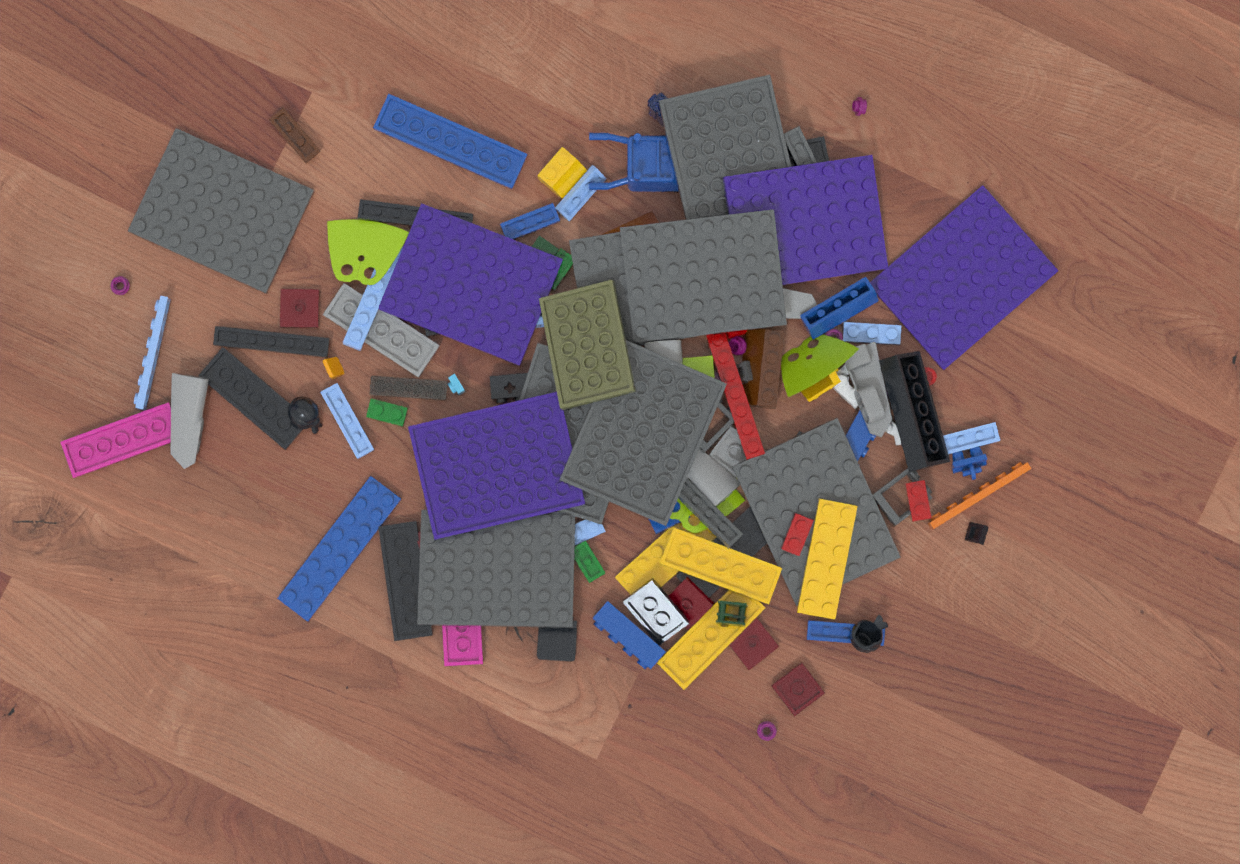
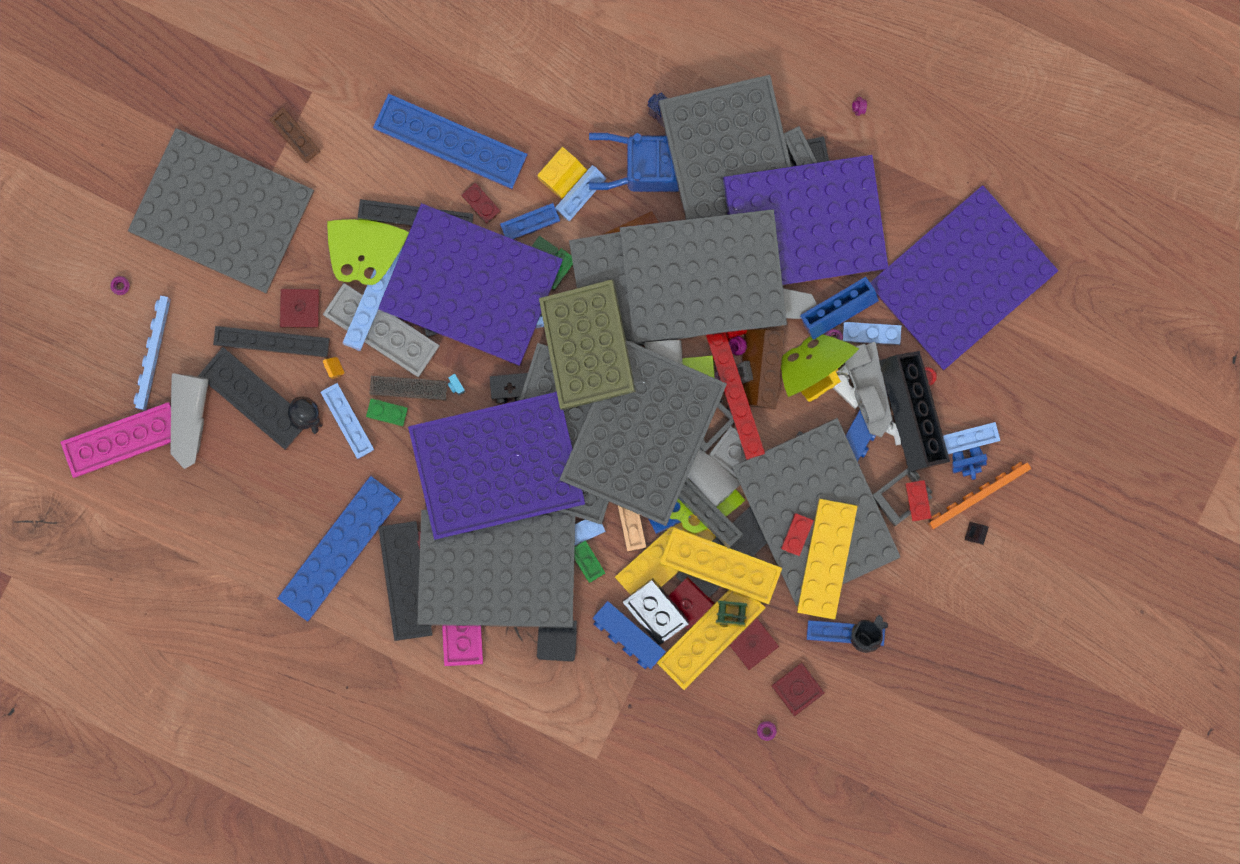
(481, 203): none -> dark red plate
(632, 529): none -> light nougat plate

